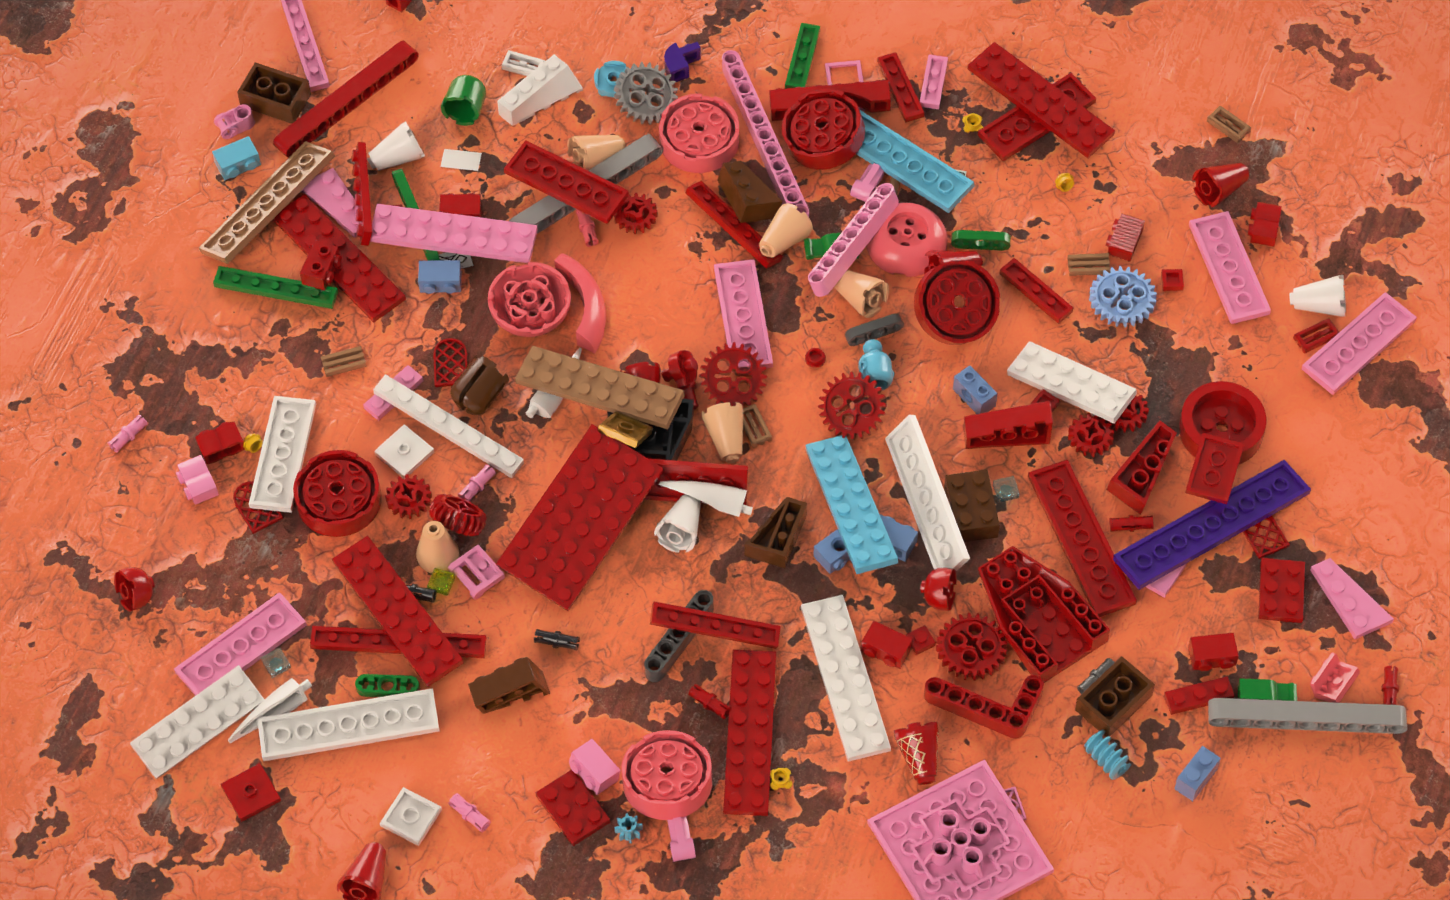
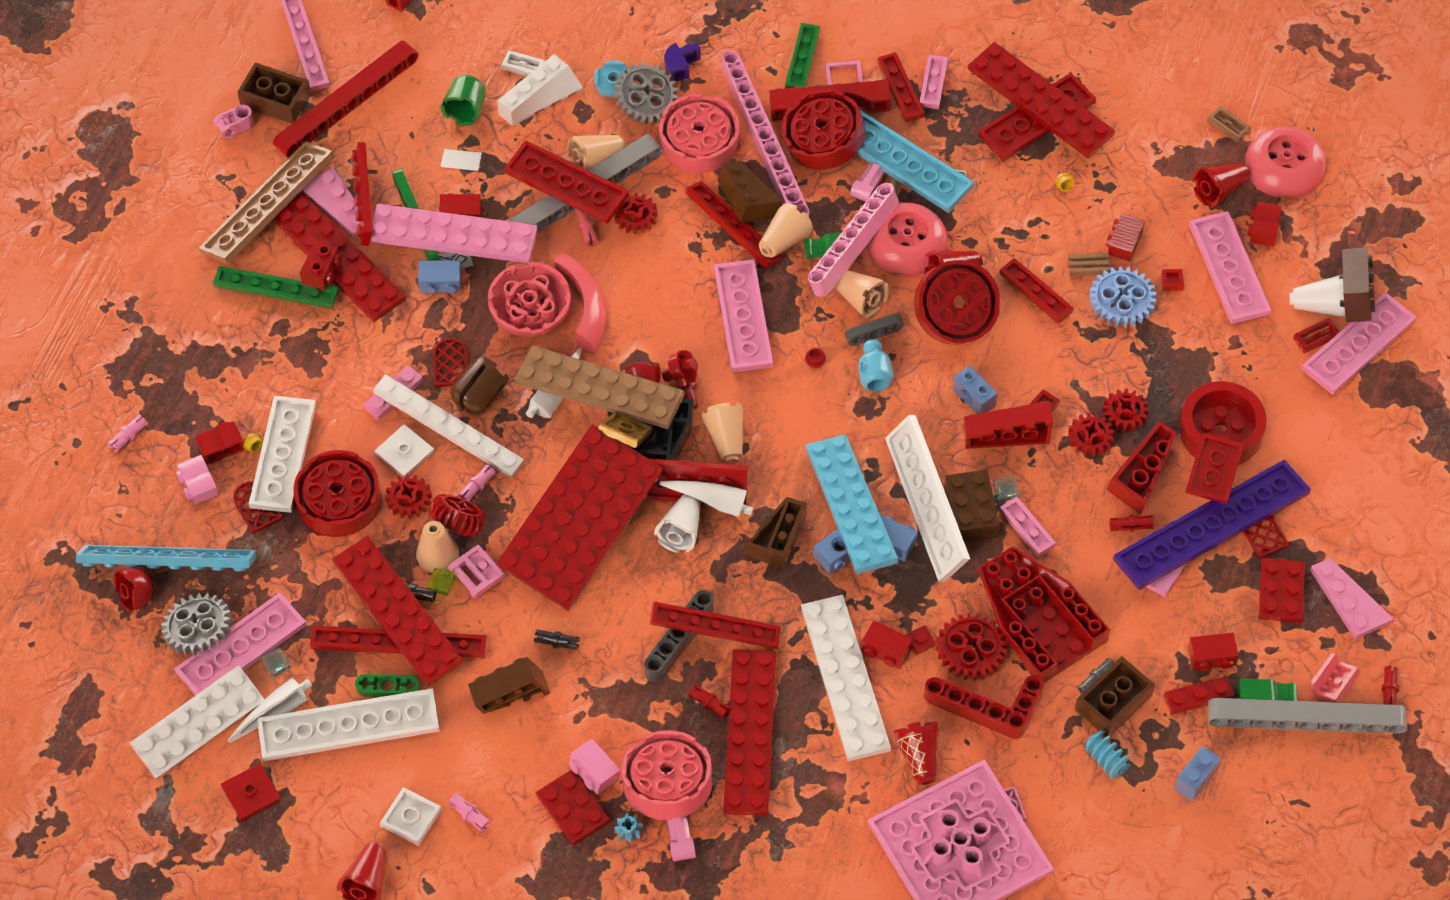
(166, 556): none -> medium azure plate
(197, 624): none -> light grey gear
(236, 158): medium azure brick -> none
(342, 358): medium nougat tile -> none
(396, 149): white cone -> none
(733, 357): red gear -> none
(760, 439): medium nougat tile -> none
(783, 773): yellow plate -> none
(842, 389): red gear -> none
(939, 588): red cylinder -> none
(971, 240): green beam -> none
(972, 119): yellow plate -> none
(1027, 527): none -> bright pink plate
(1072, 382): white plate -> none
(1082, 538): red plate -> none
(1285, 173): none -> coral brick
(1357, 285): none -> brick

